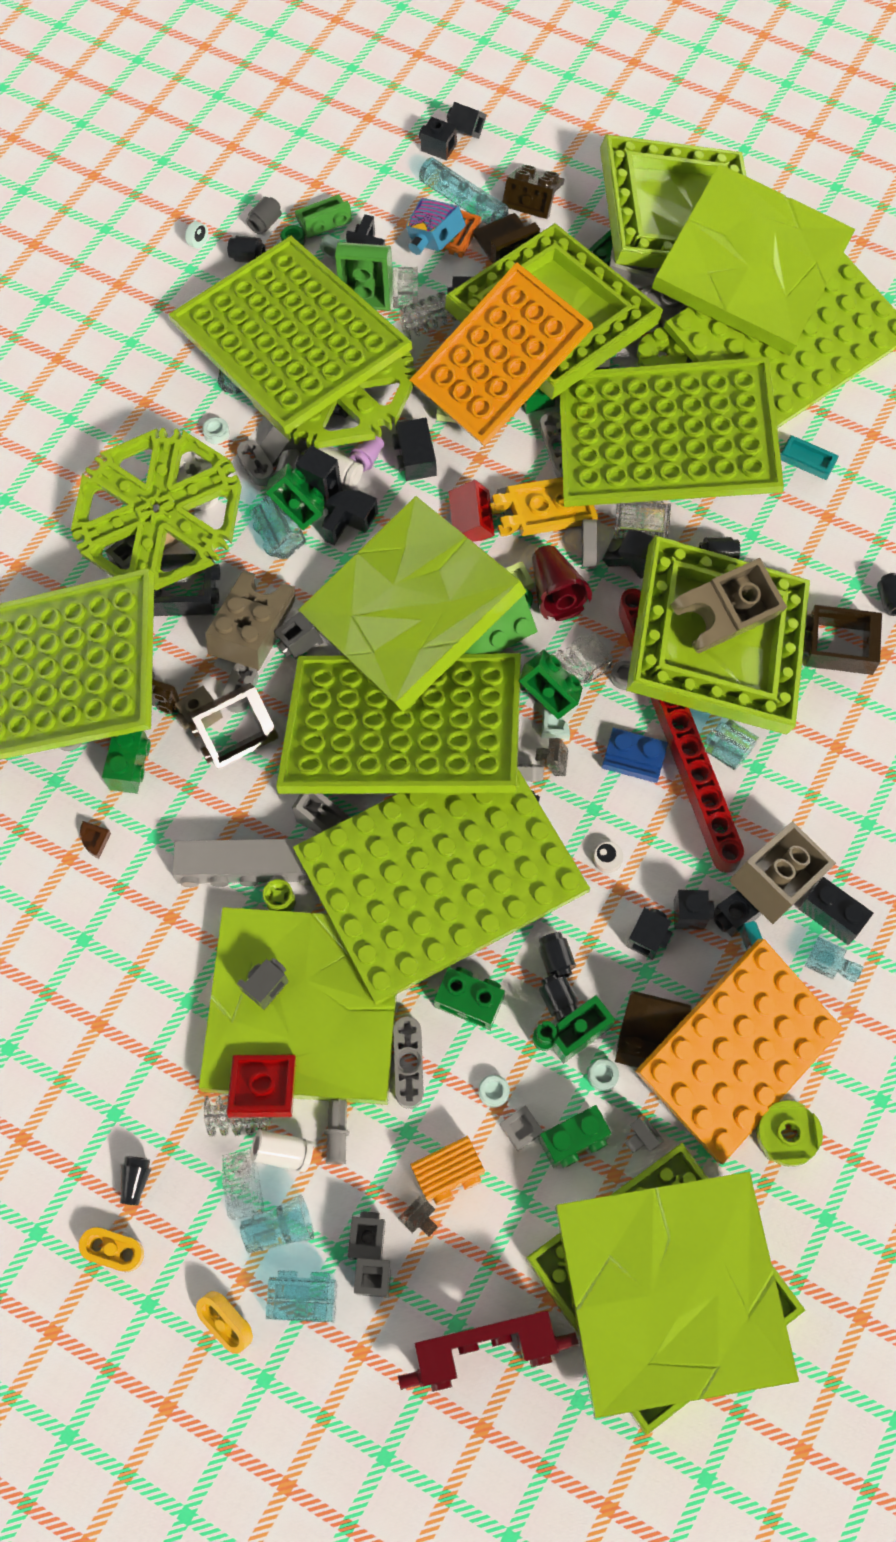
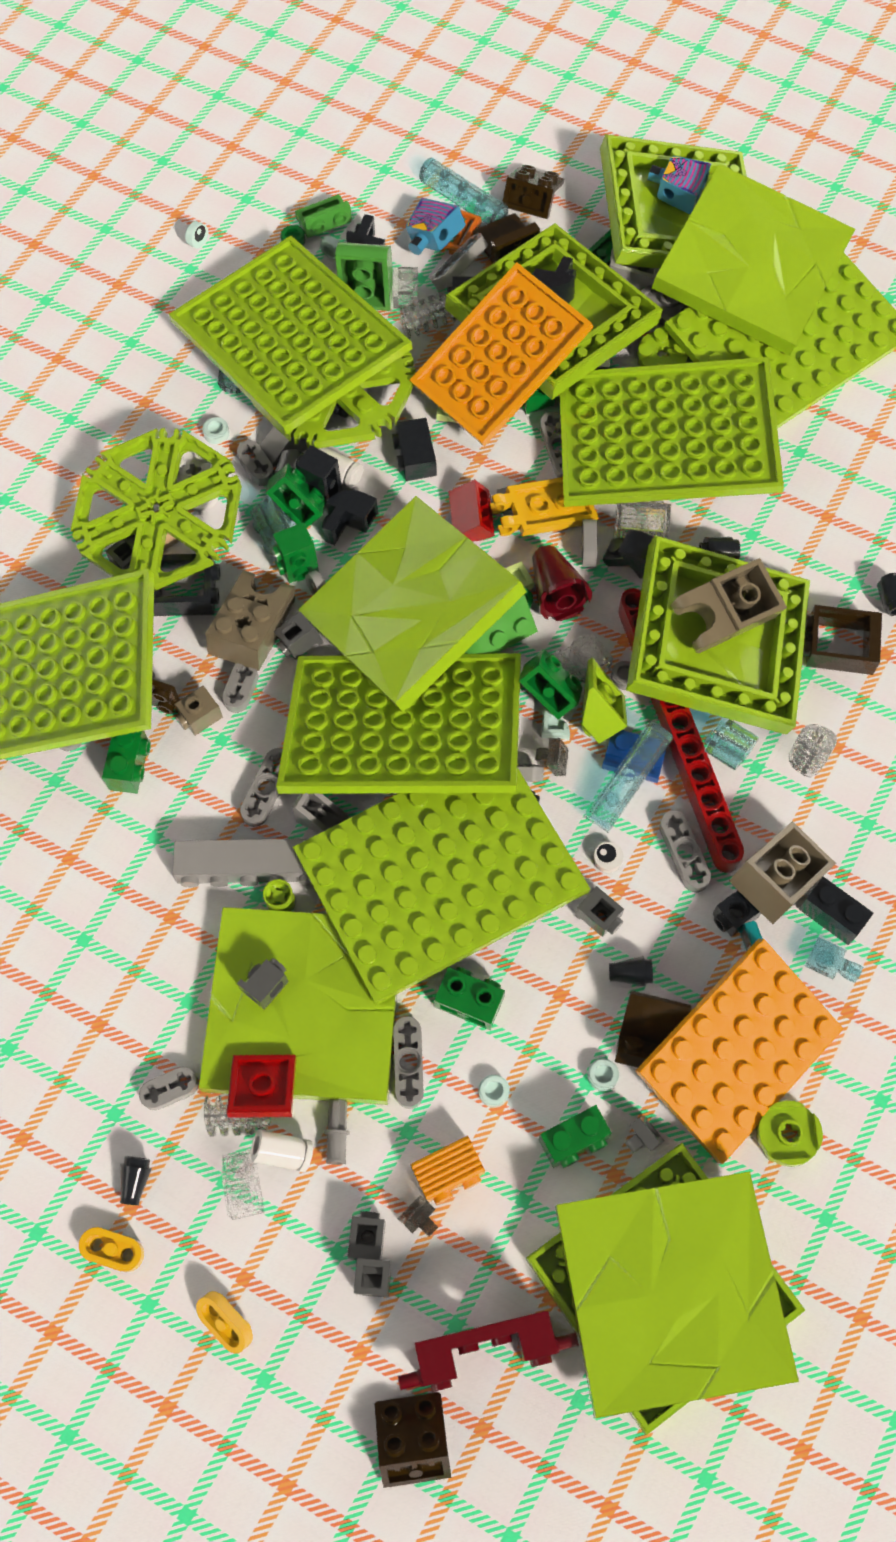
(94, 838): reddish brown tile -> none
(165, 1082): none -> light grey beam
(245, 248): black brick -> none
(264, 215): dark grey brick -> none
(267, 734): window -> none
(270, 798): none -> light grey beam
(278, 1226): clear light blue plant -> none
(294, 553): none -> green brick
(301, 1298): clear light blue brick -> none
(314, 581): none -> light grey tile
(367, 452): lavender cone -> none
(411, 1440): none -> dark brown bracket
(438, 138): black brick -> none
(459, 261): none -> light grey beam
(466, 119): black brick -> none
(521, 1128): light grey tile -> none
(556, 955): black brick -> none
(558, 996): black brick -> none
(560, 281): none -> black brick
(575, 1030): green hinge -> none
(596, 903): none -> dark grey brick
(602, 704): none -> lime slope
(629, 776): none -> clear light blue brick
(632, 971): none -> black cone
(650, 933): black brick -> none
(681, 182): none -> dark azure torso
(692, 909): black brick -> none
(701, 867): none -> light grey beam
(808, 457): teal tile -> none
(812, 749): none -> clear piece

